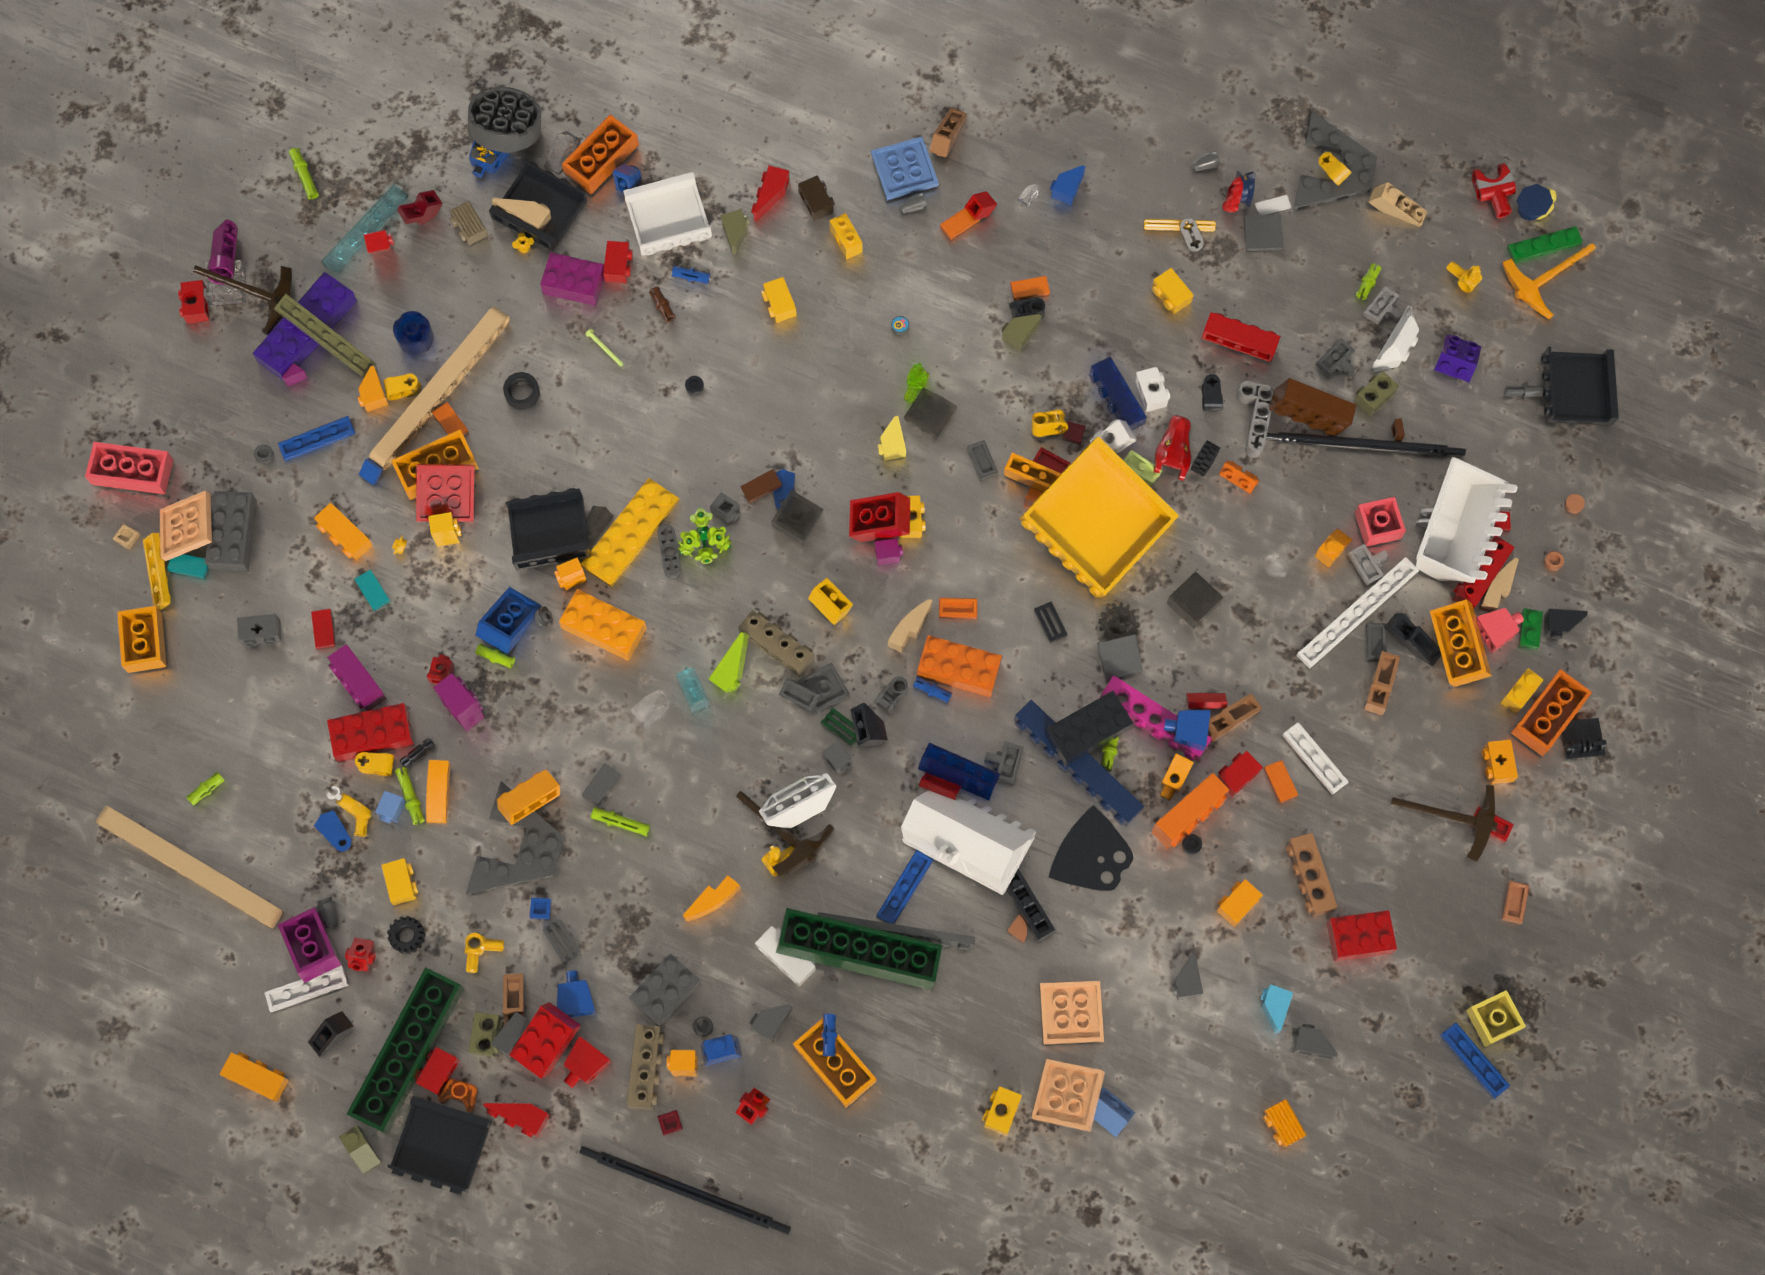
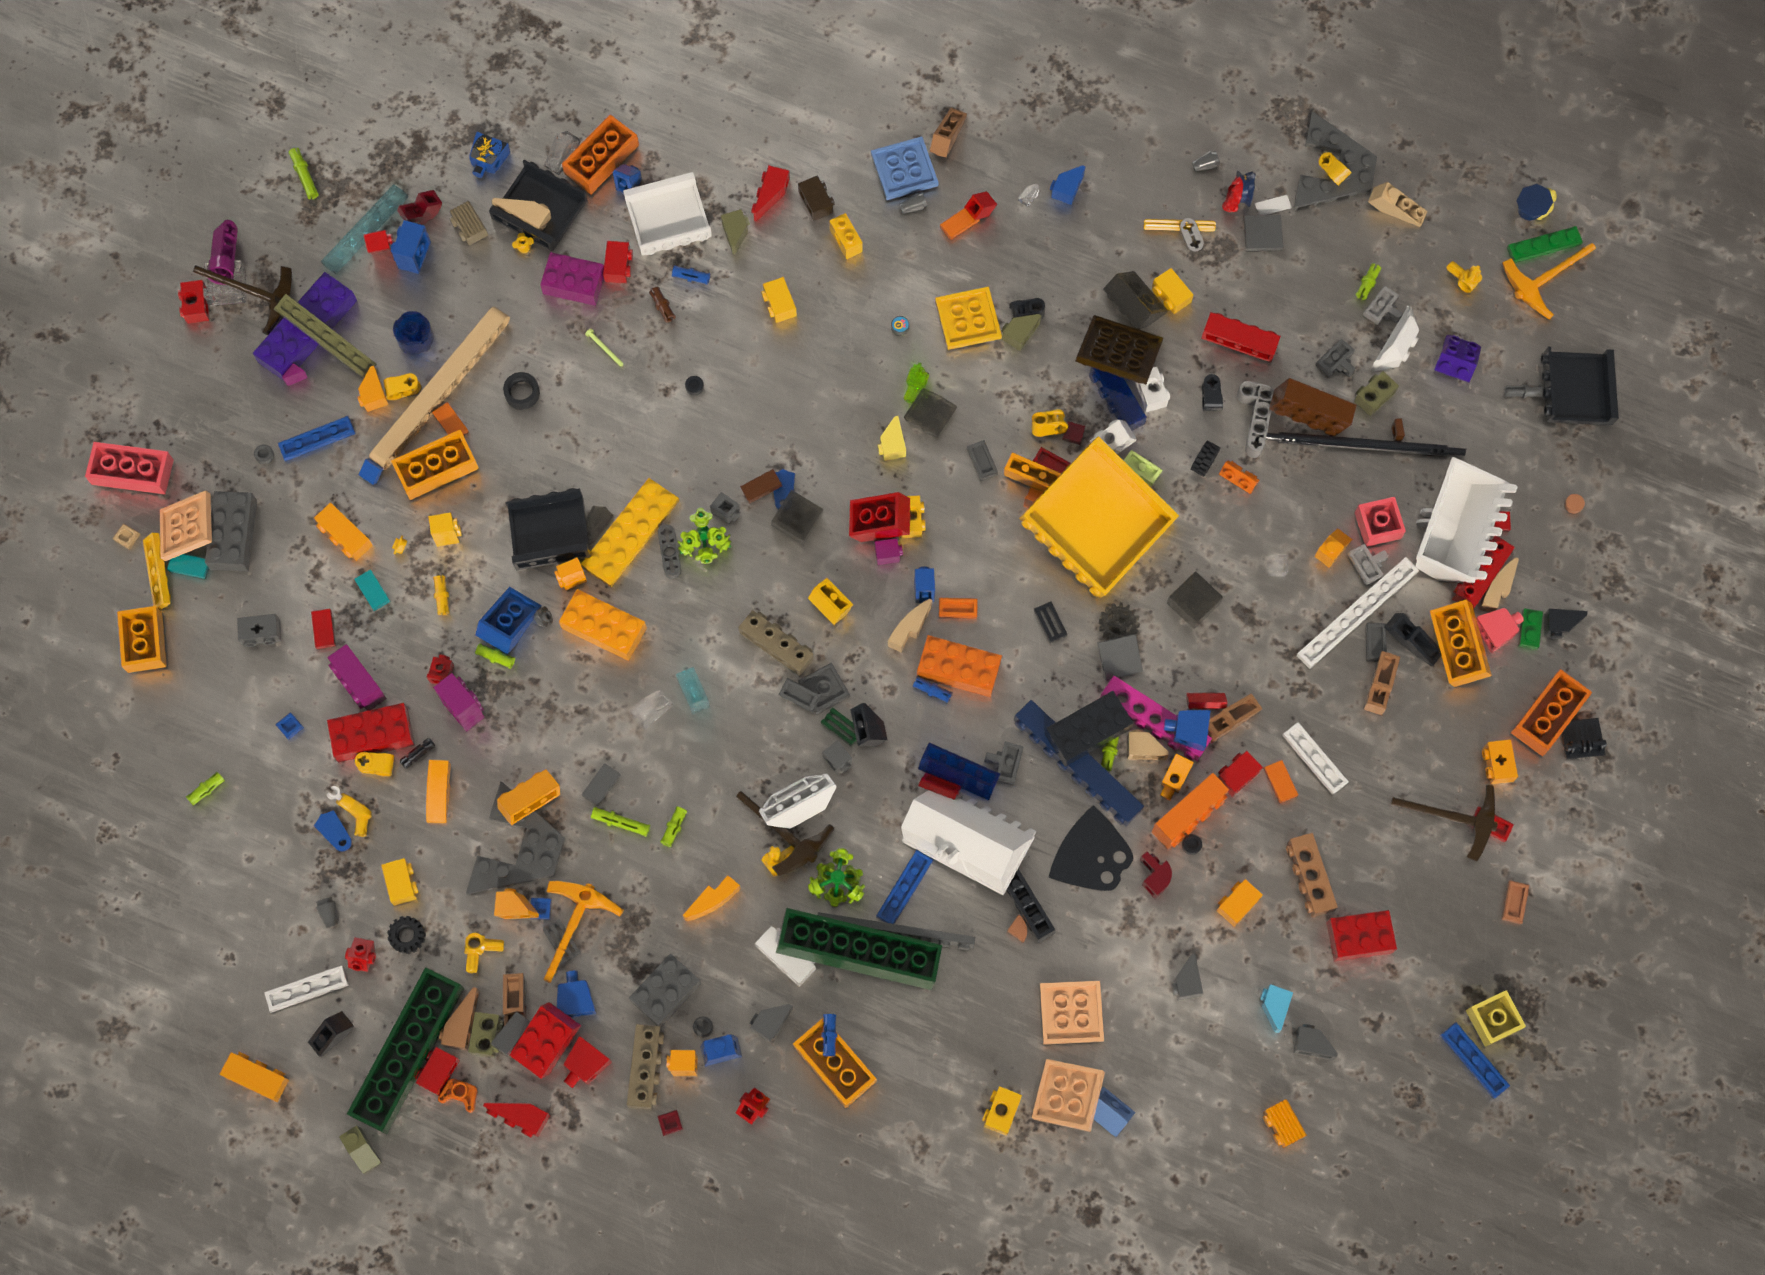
(189, 867): tan beam -> none
(289, 726): none -> blue tile
(309, 945): magenta brick -> none
(390, 807): medium blue brick -> none
(410, 246): none -> blue brick
(412, 803): lime pin -> none
(440, 1145): black panel -> none
(441, 595): none -> yellow pin
(445, 490): plate -> none
(459, 1026): none -> medium nougat slope
(504, 119): dark grey brick -> none
(513, 905): none -> light orange slope
(584, 898): none -> light orange piece
(673, 826): none -> lime pin
(685, 1190): black axle -> none
(731, 667): lime slope -> none
(828, 874): none -> lime plant
(890, 697): dark grey piece -> none
(924, 584): none -> blue brick
(968, 318): none -> yellow plate
(1030, 288): orange tile -> none
(1119, 349): none -> dark brown plate
(1135, 299): none -> clear smoke slope
(1144, 746): none -> tan slope
(1160, 876): none -> dark red brick
(1175, 447): red animal -> none
(1495, 189): red connector -> none
(1522, 691): yellow brick -> none
(1553, 561): nougat tile -> none

